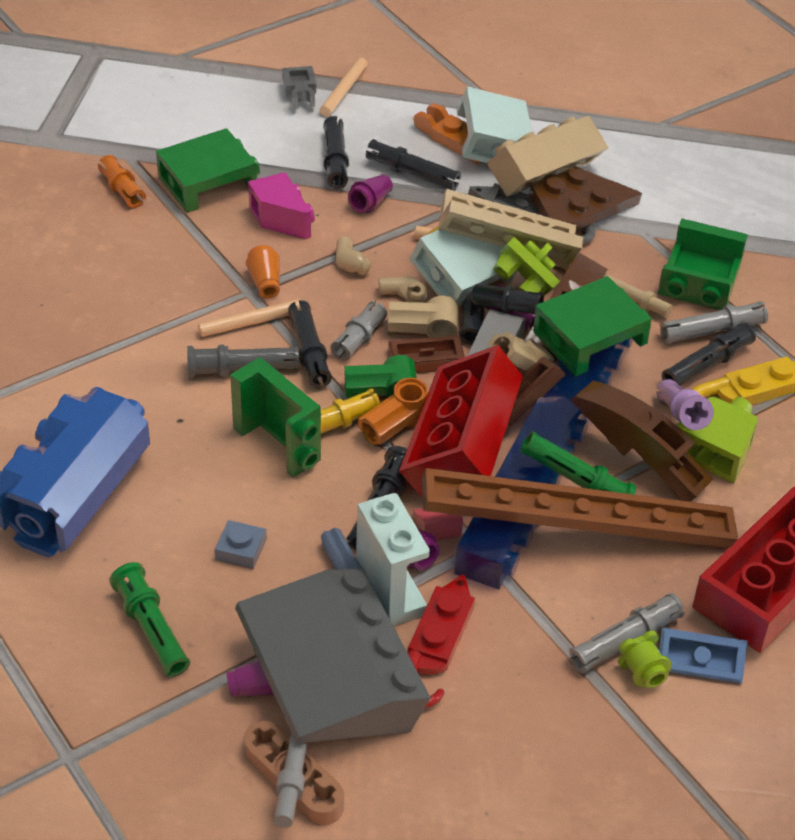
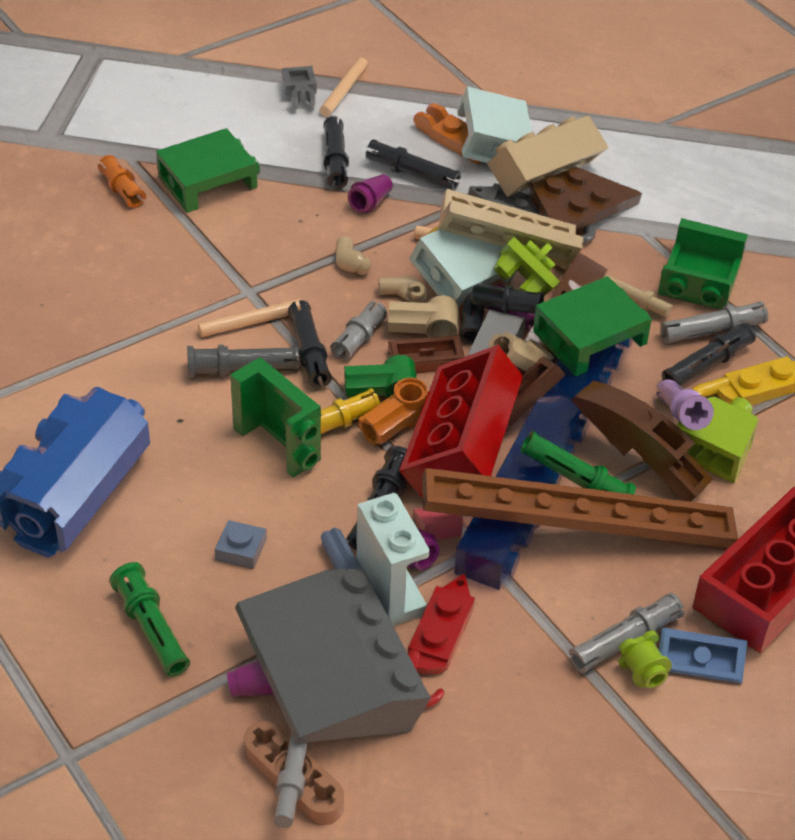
(264, 269): orange cone -> none
(280, 205): dark pink slope -> none

